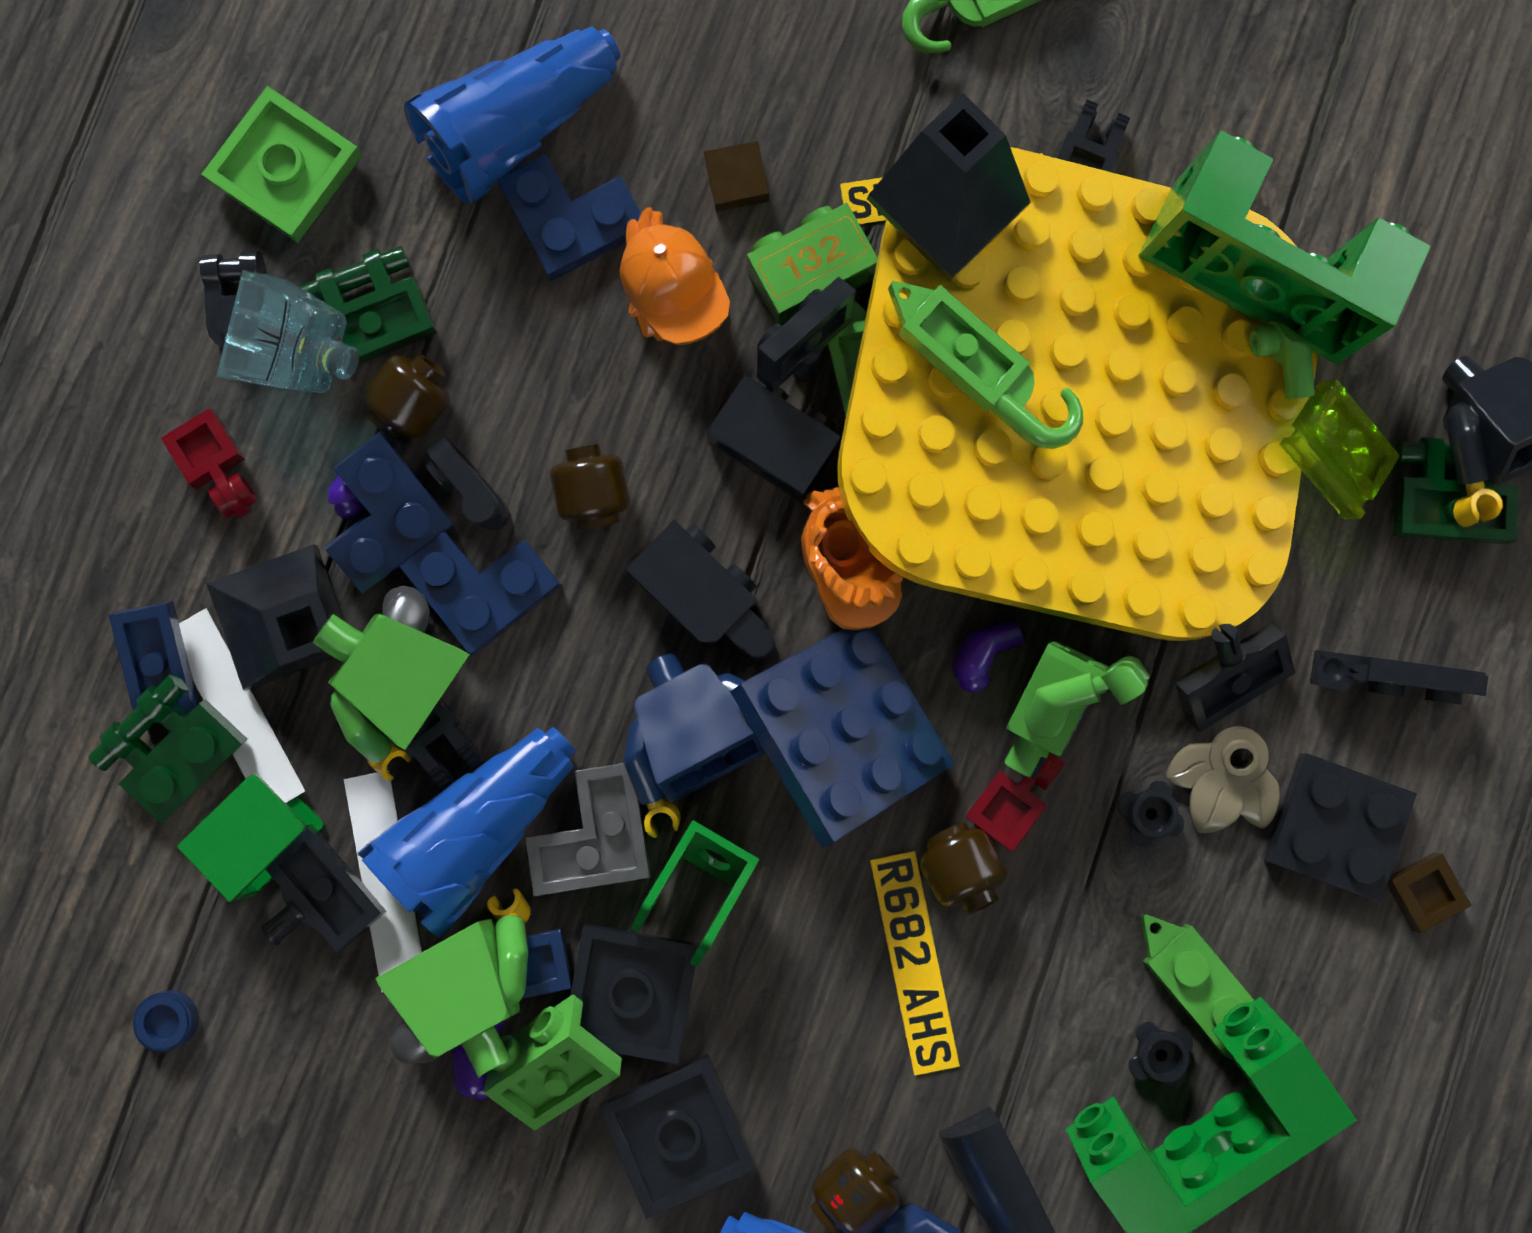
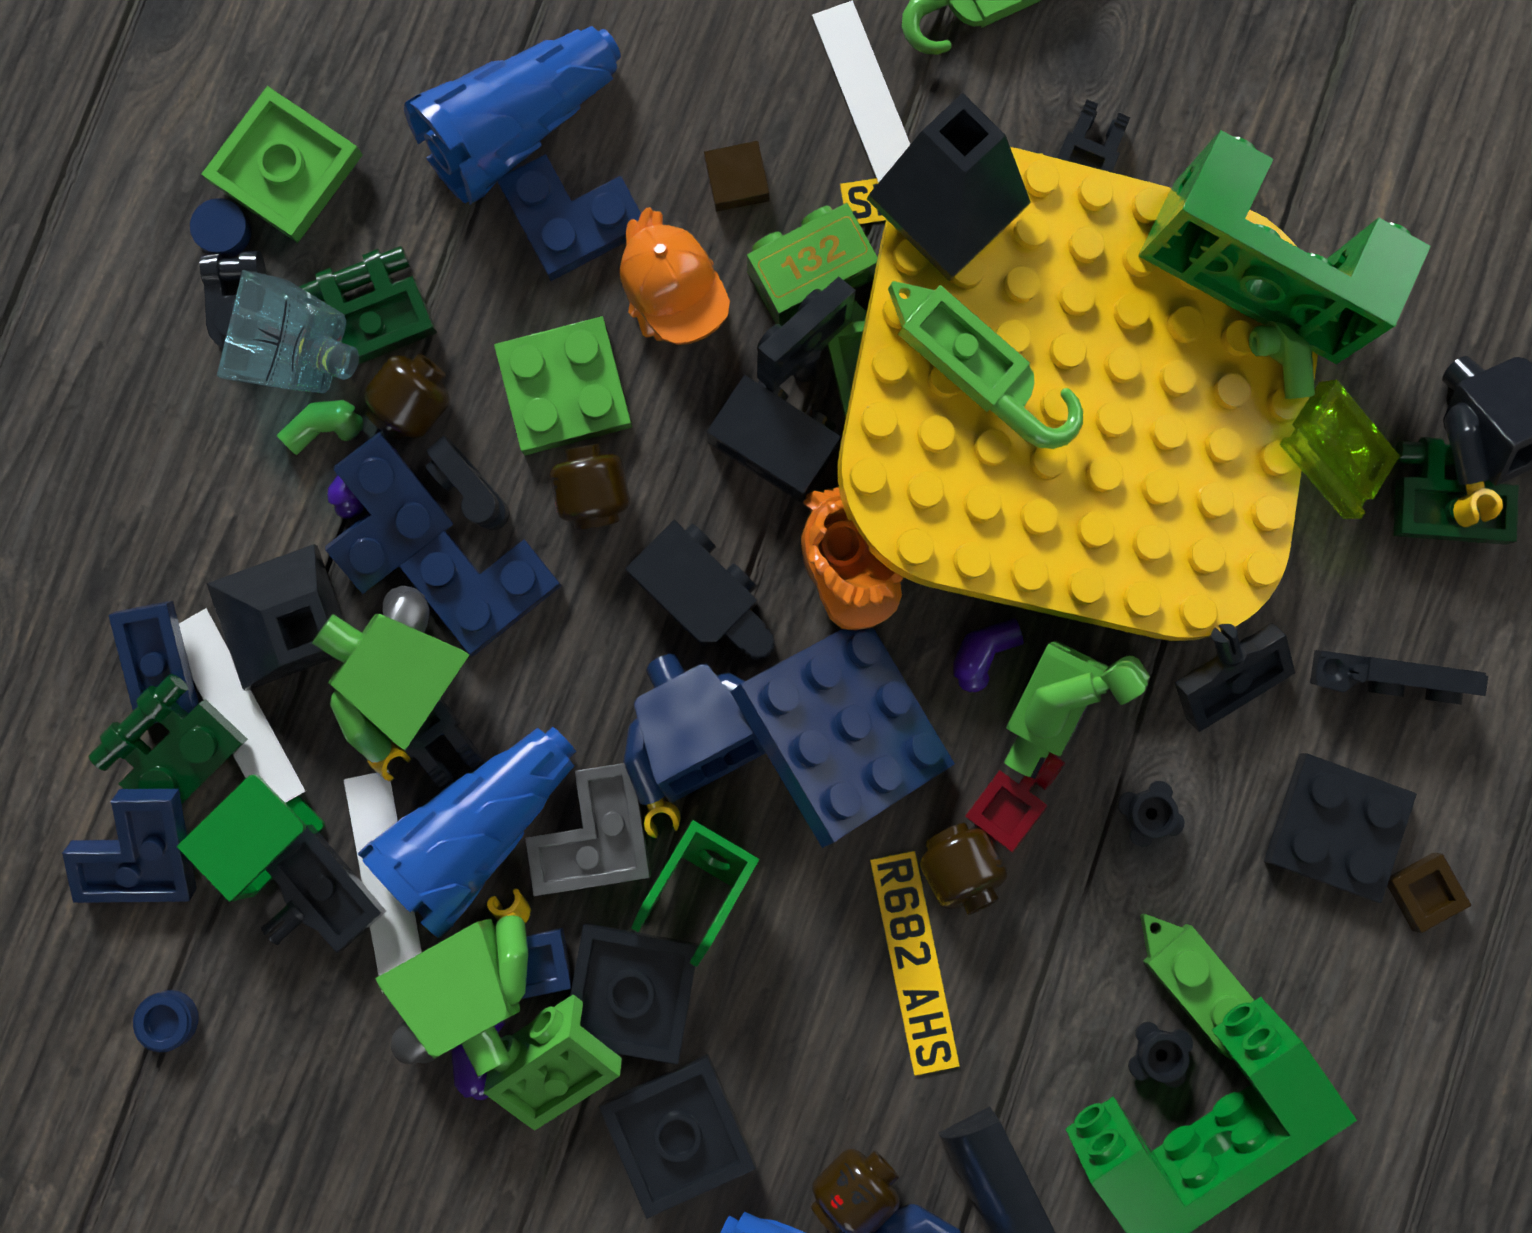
(143, 860): none -> dark blue plate
(204, 454): dark red plate -> none
(220, 228): none -> dark blue tile
(318, 418): none -> bright green arm
(563, 385): none -> bright green plate
(862, 86): none -> white sticker
(1223, 789): dark tan plate -> none

